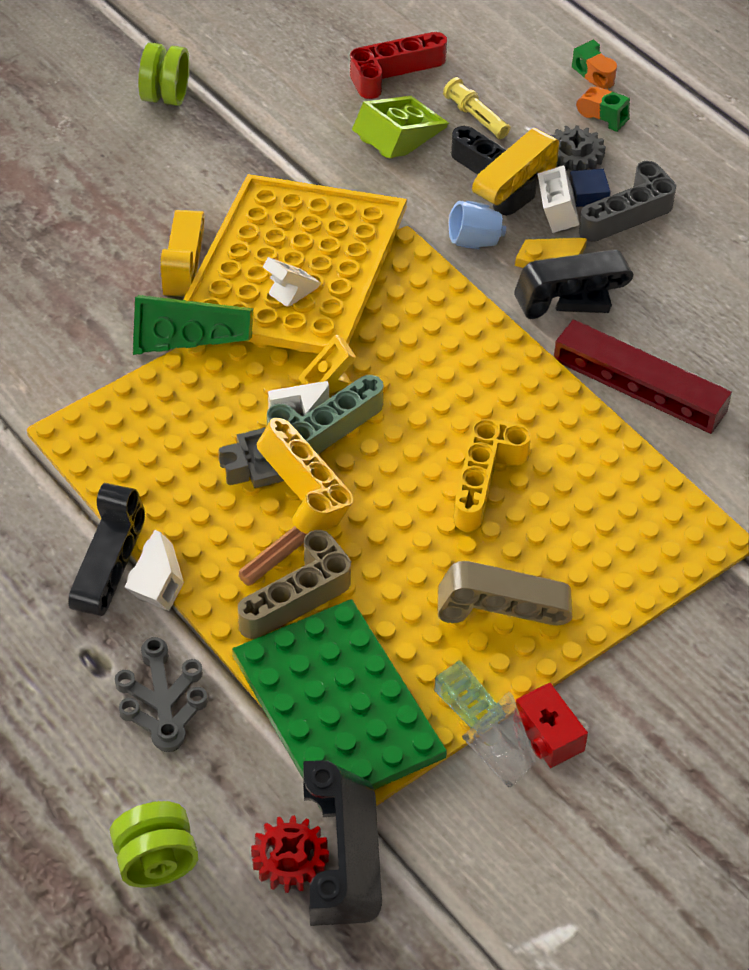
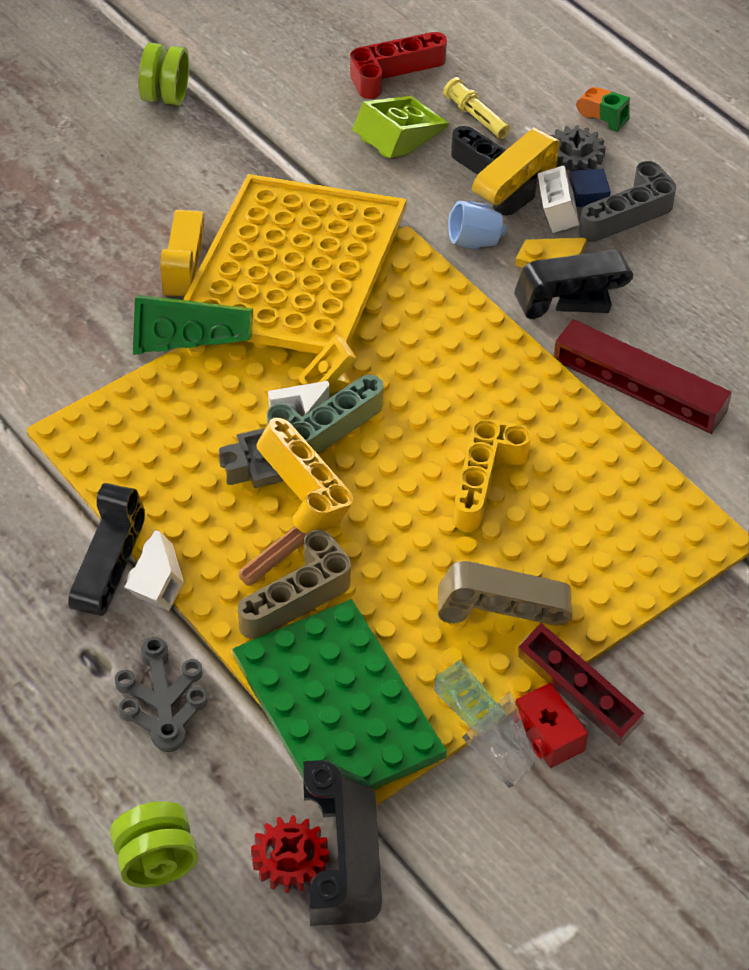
(289, 282): white slope -> none
(580, 684): none -> dark red brick
(594, 65): leg -> none

